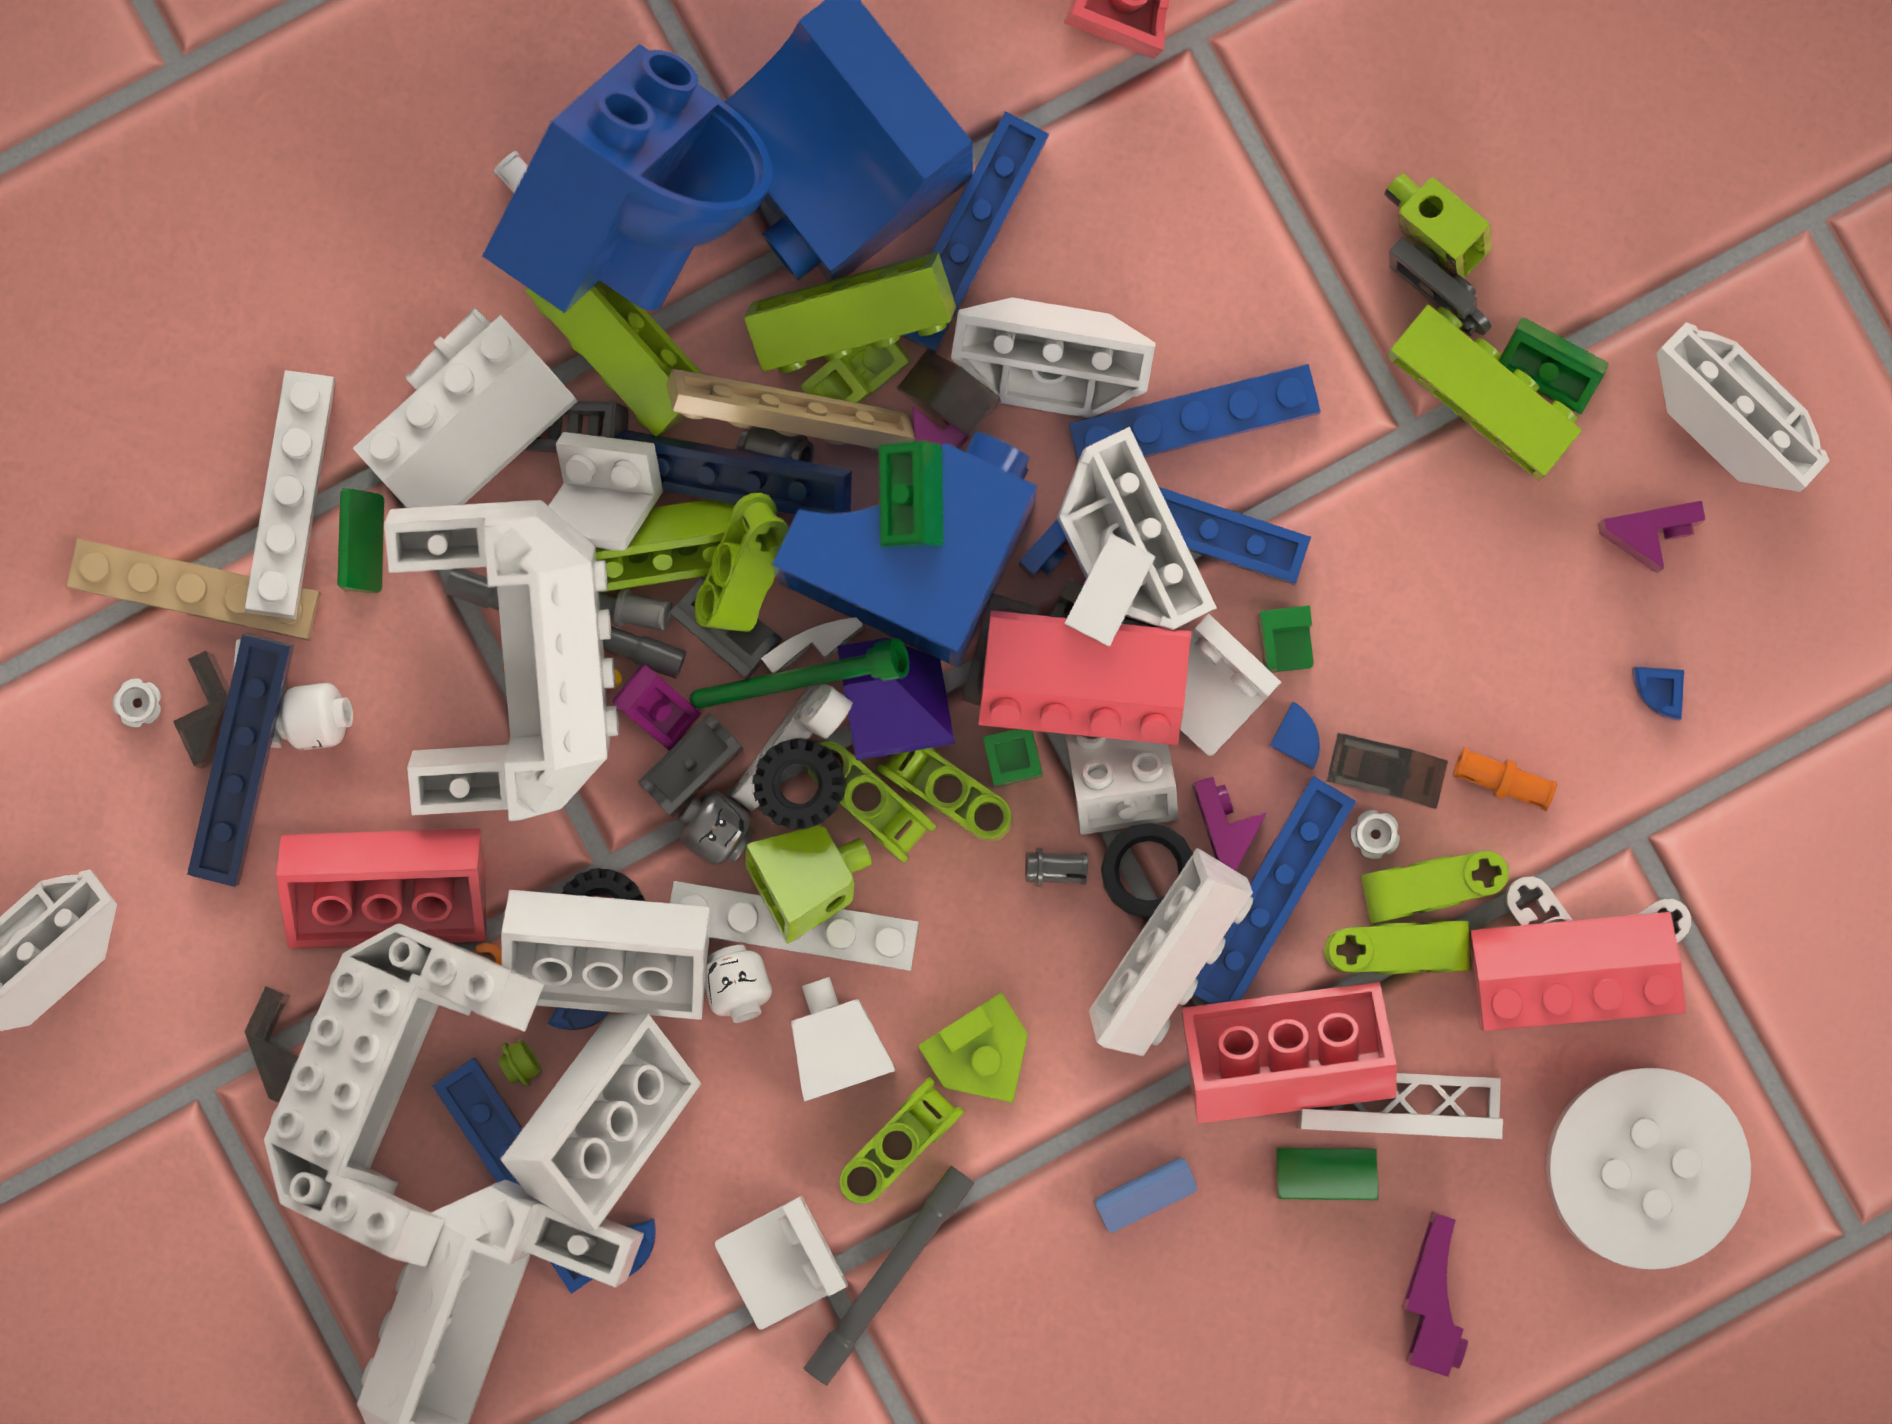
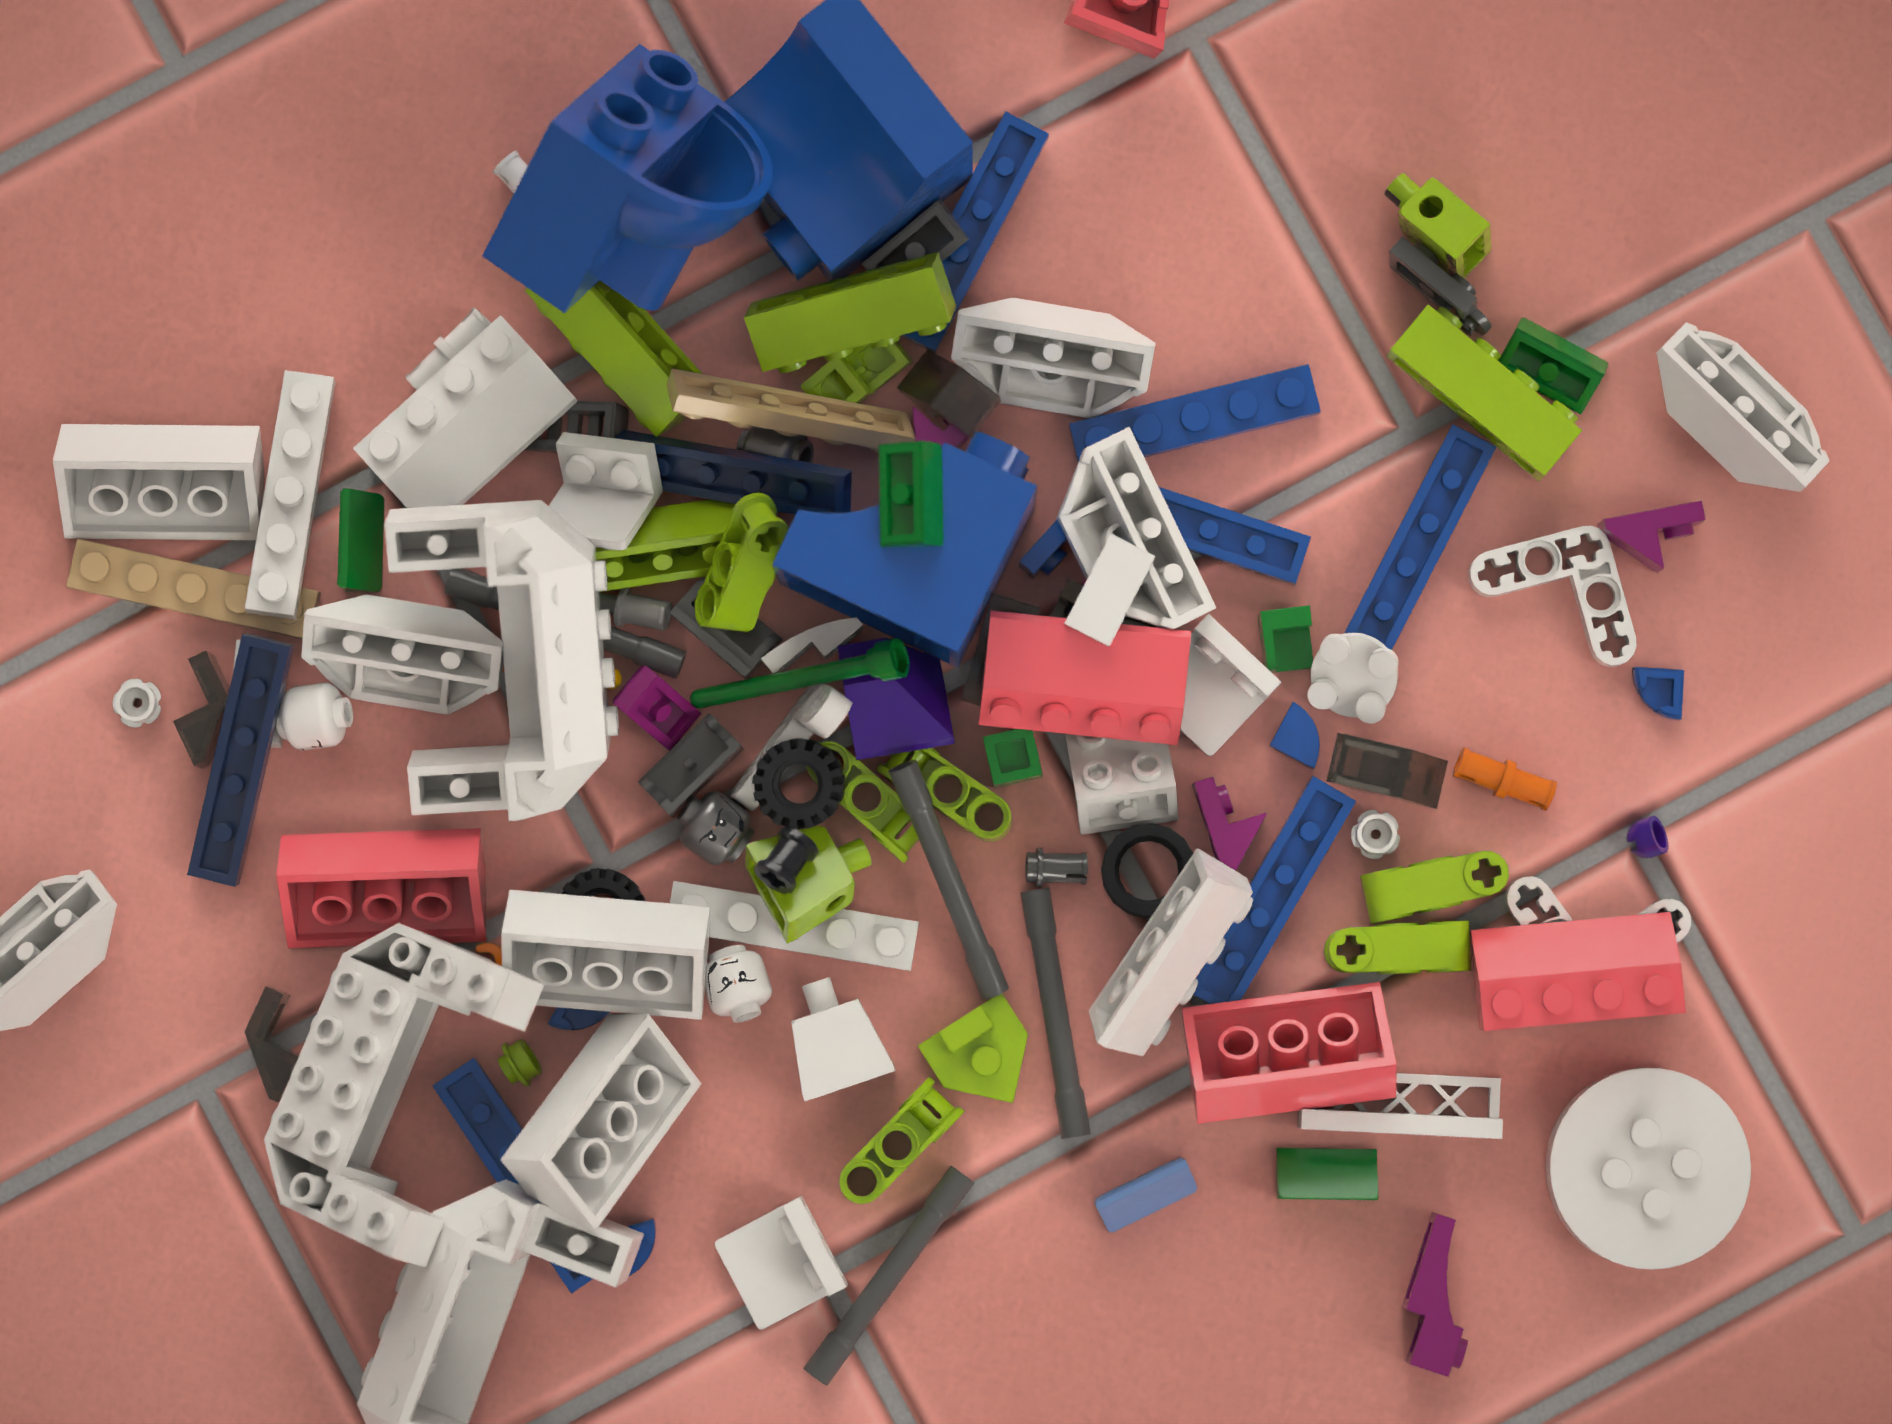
(159, 481): none -> white slope
(403, 653): none -> white wedge
(786, 860): none -> black bush
(918, 805): none -> dark grey piece
(929, 233): none -> dark grey slope
(1042, 933): none -> dark grey piece
(1353, 676): none -> white piece
(1421, 536): none -> blue plate
(1581, 575): none -> white beam
(1649, 838): none -> dark purple hinge

